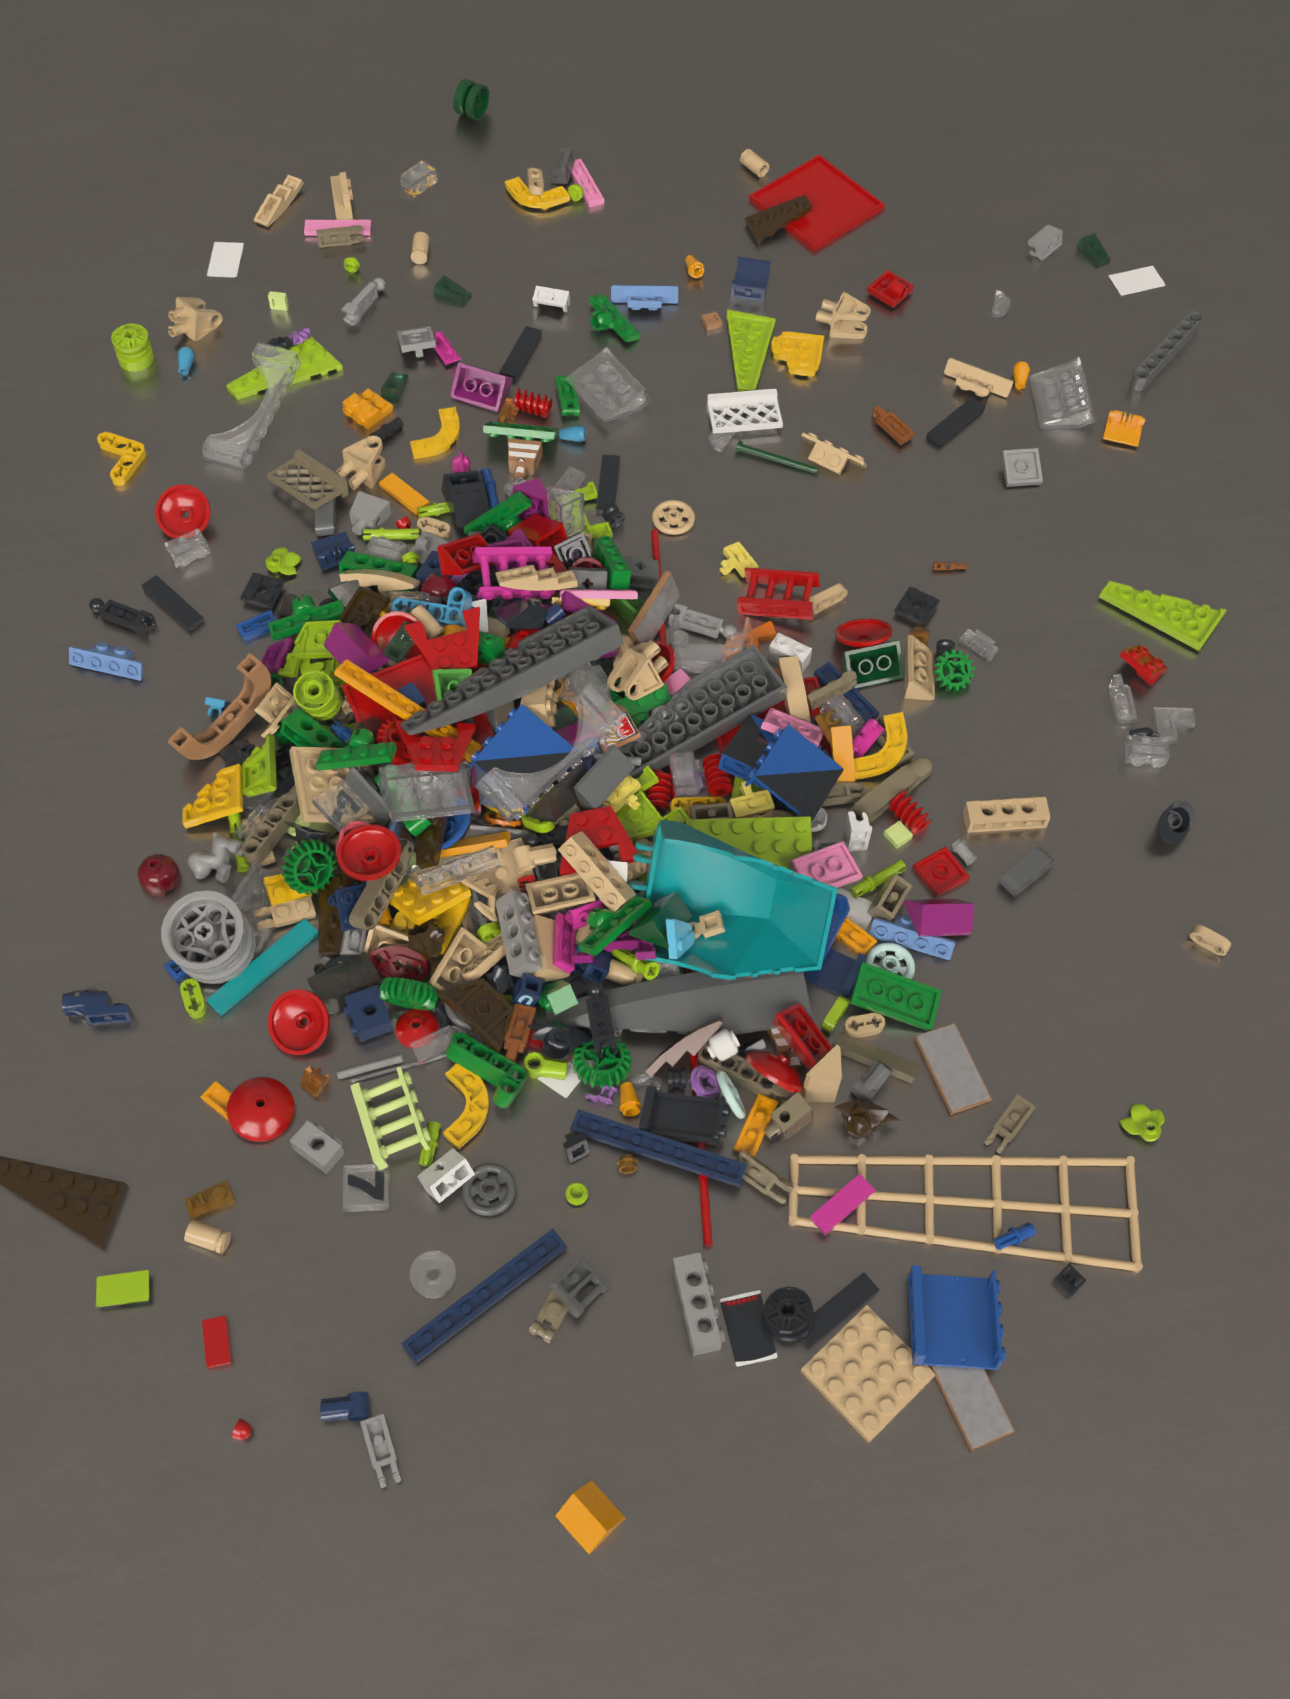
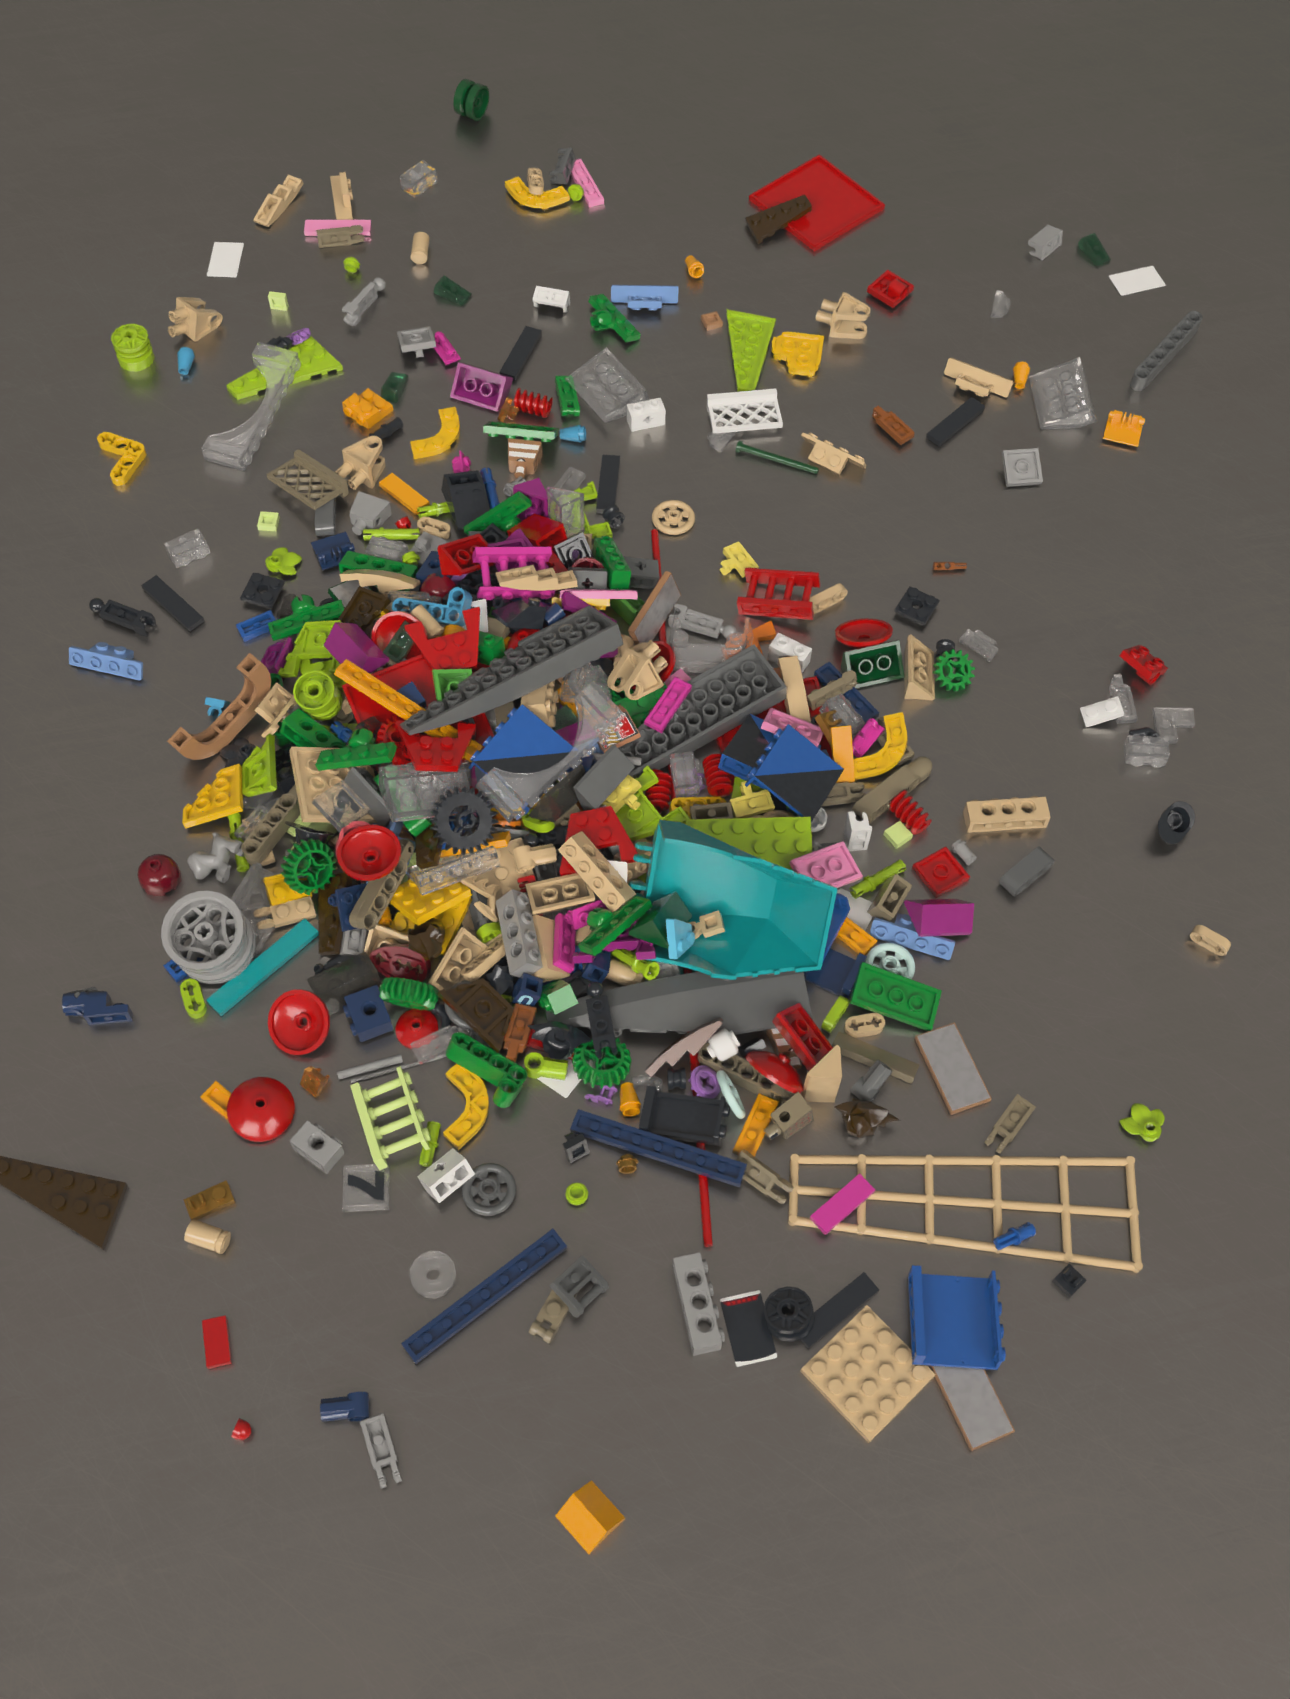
(122, 1288): lime piece -> none
(175, 503): red dish -> none
(268, 521): none -> yellowish green tile
(473, 803): none -> black gear
(646, 414): none -> white brick
(668, 704): none -> dark pink tile
(751, 279): dark blue panel -> none
(754, 163): tan piece -> none
(920, 634): clear orange tile -> none
(1102, 711): none -> white plate
(1170, 614): lime wing -> none

